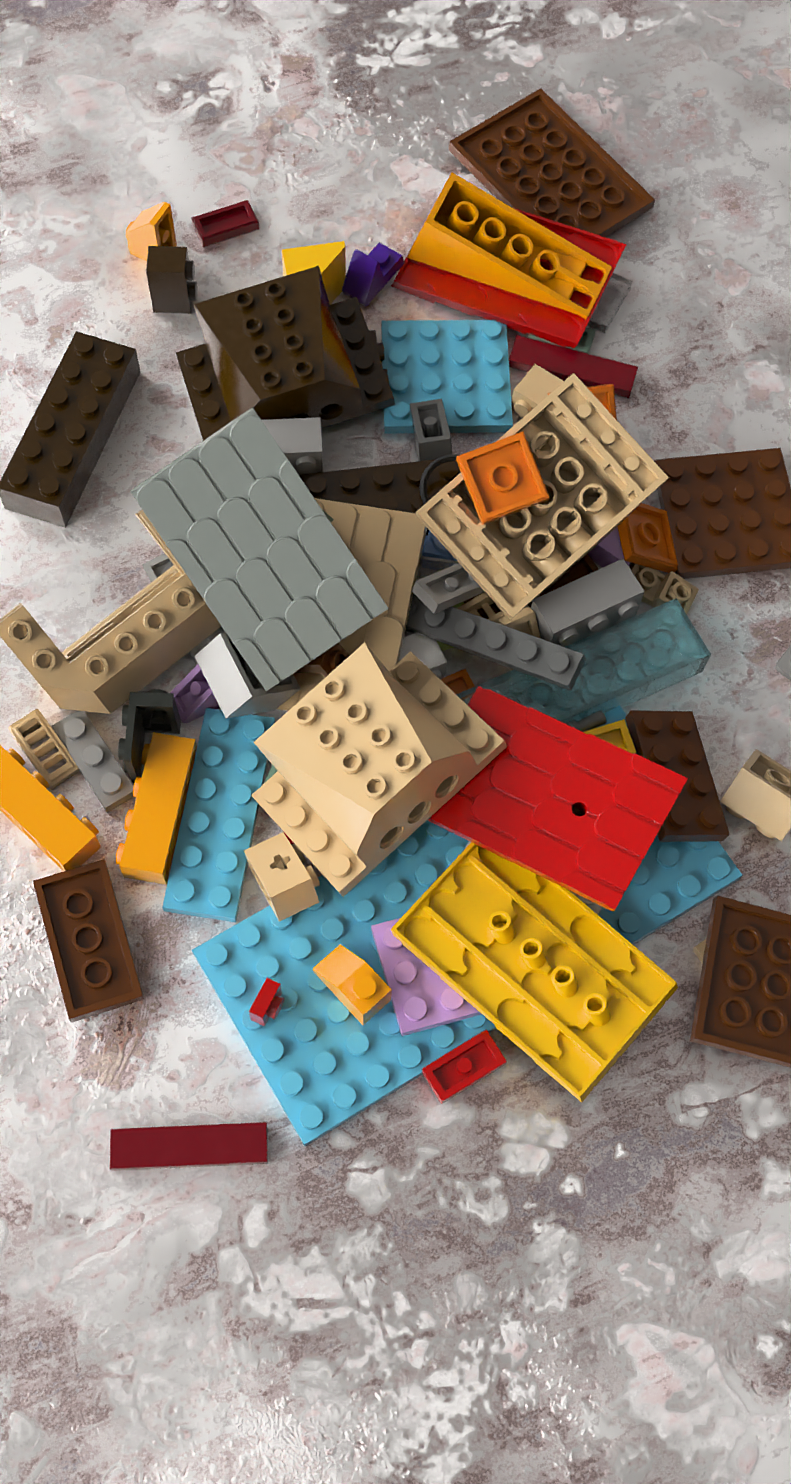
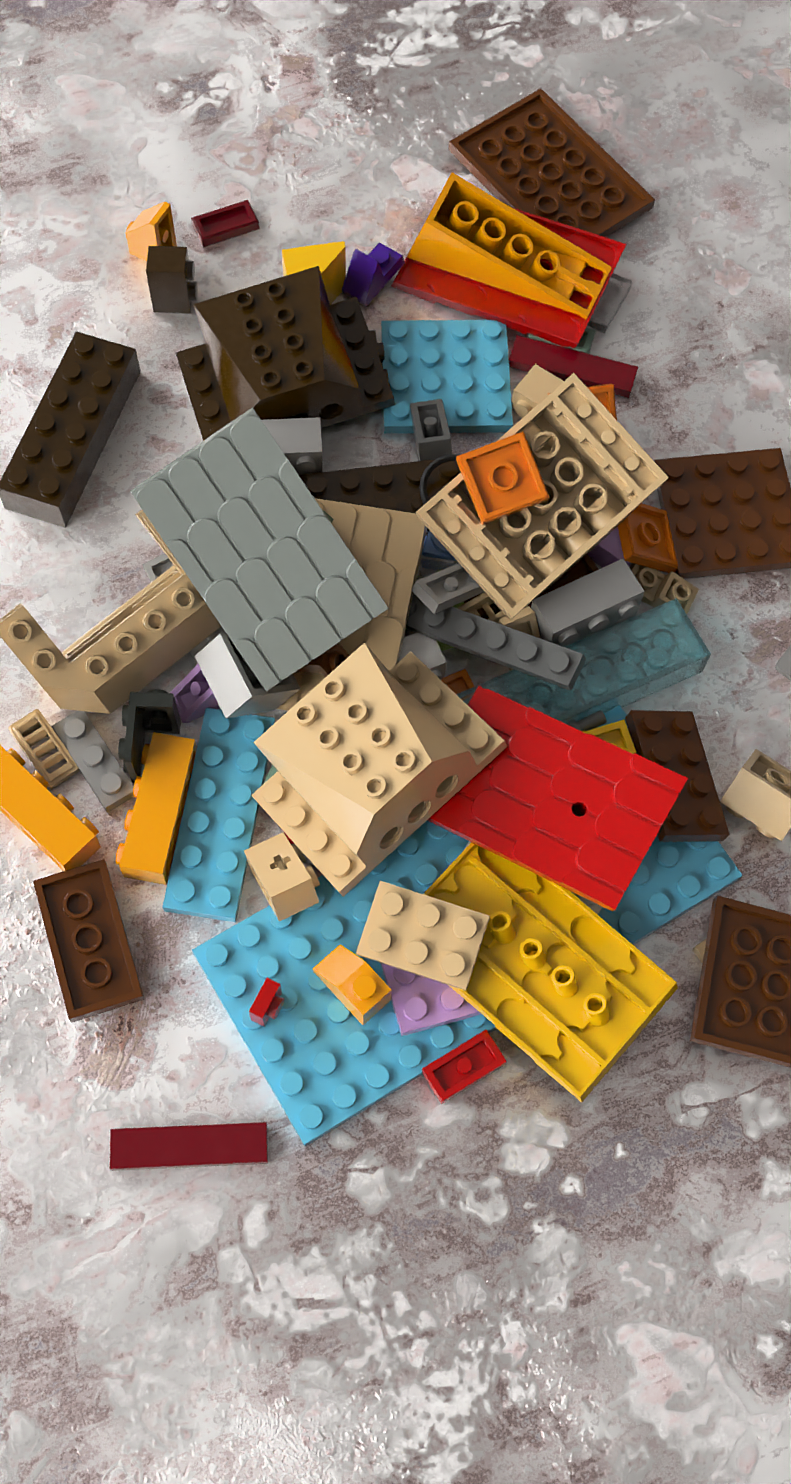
(423, 935): none -> tan plate

